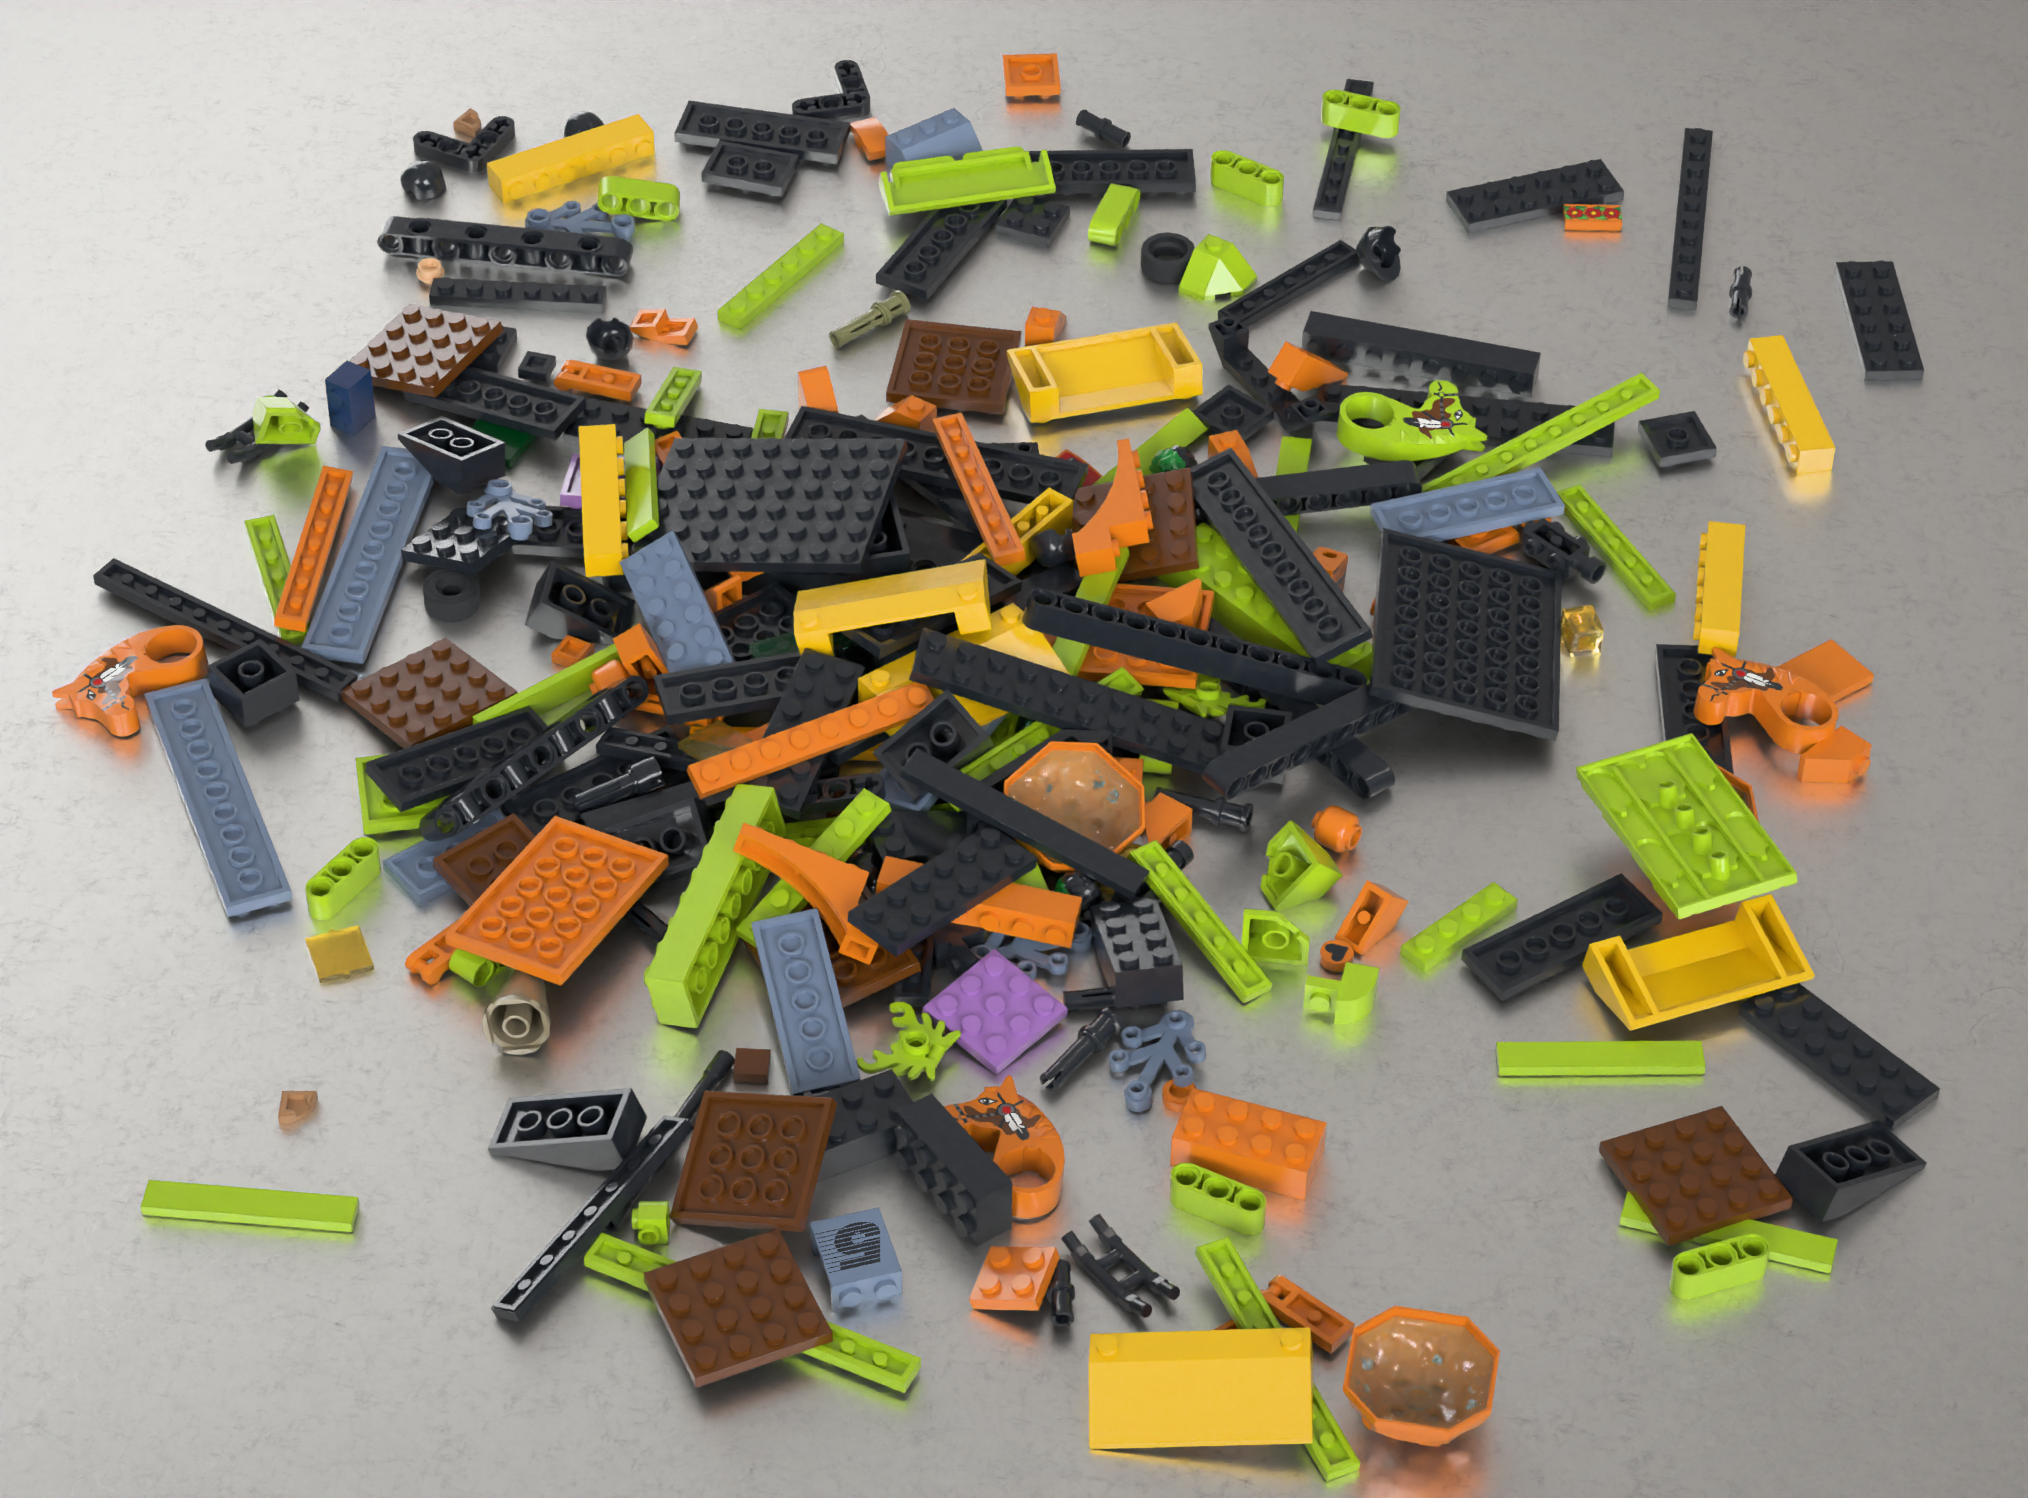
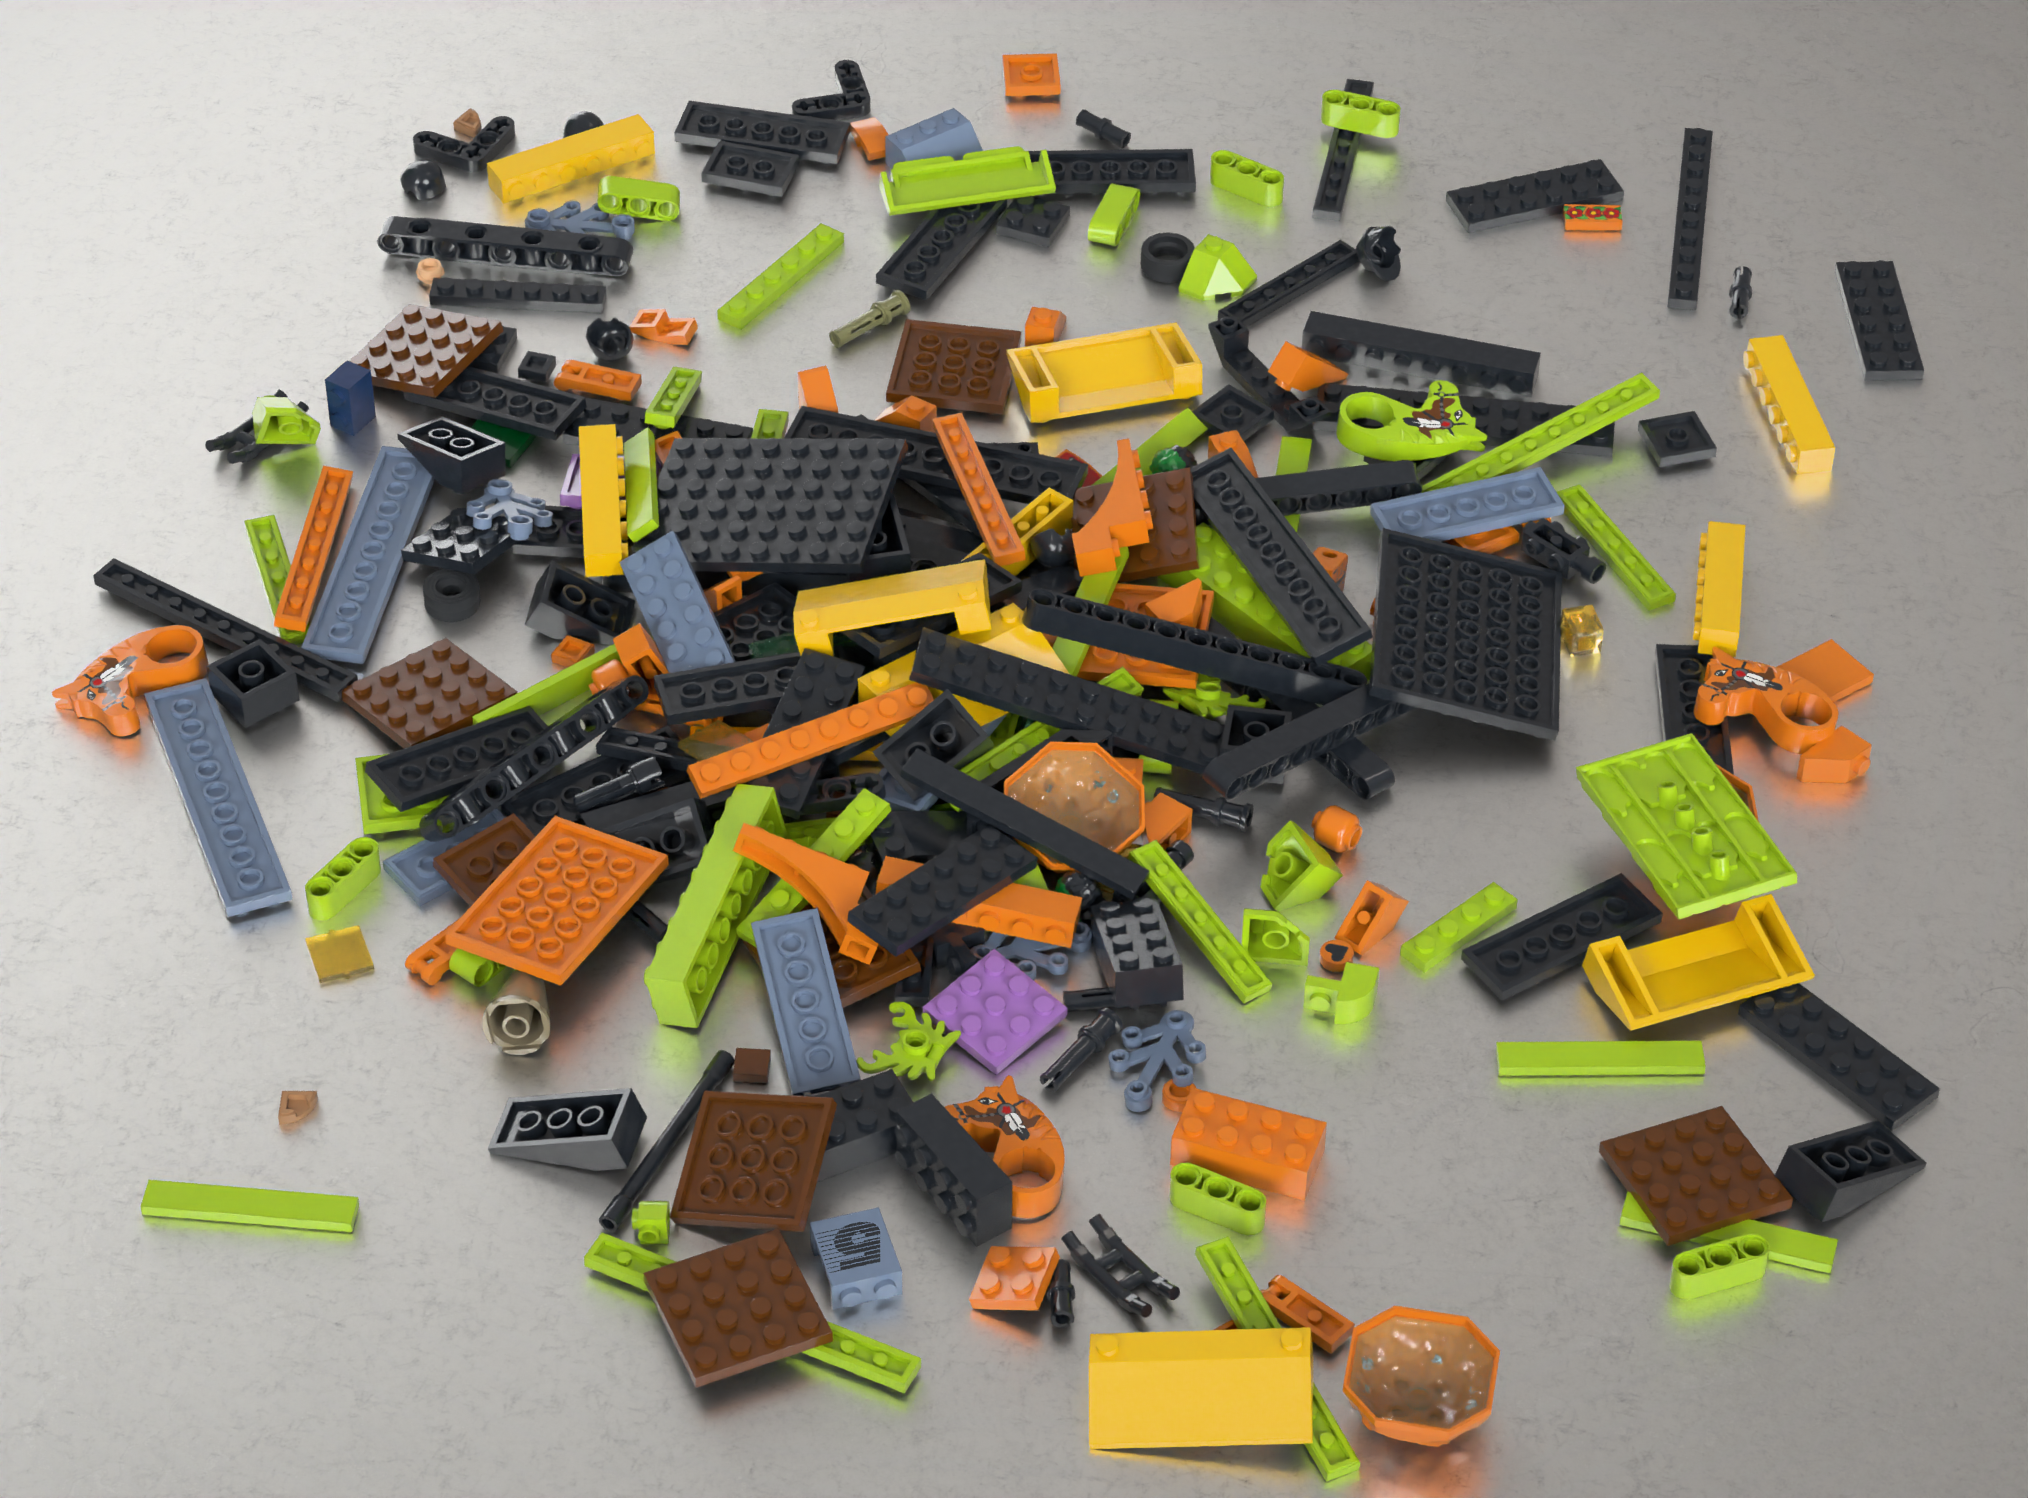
(591, 1218): black tile -> none

